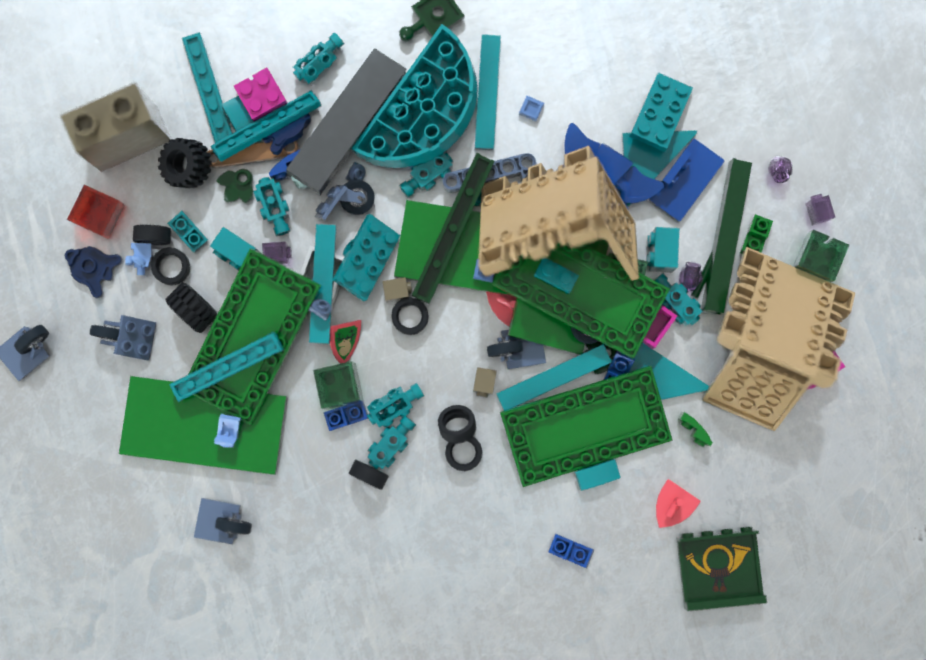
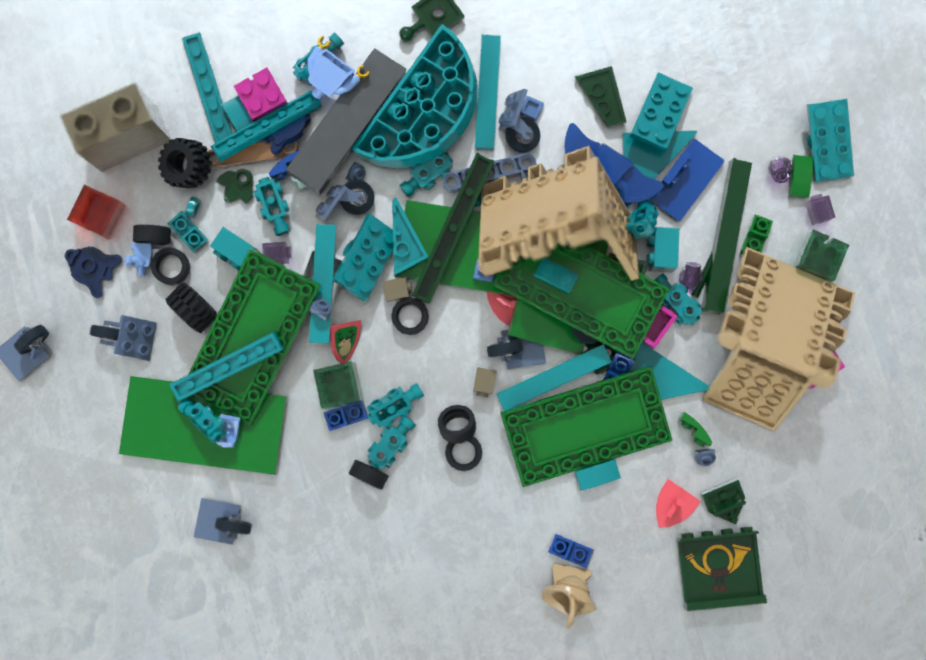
(192, 207): none -> teal tile
(203, 419): none -> teal brick
(330, 73): none -> light blue torso
(406, 244): none -> teal wing
(521, 132): none -> plate
(569, 592): none -> tan helmet
(604, 95): none -> dark green wing
(641, 222): none -> teal brick
(705, 457): none -> sand blue plate
(725, 500): none -> dark green slope
(801, 176): none -> green slope
(830, 139): none -> teal plate

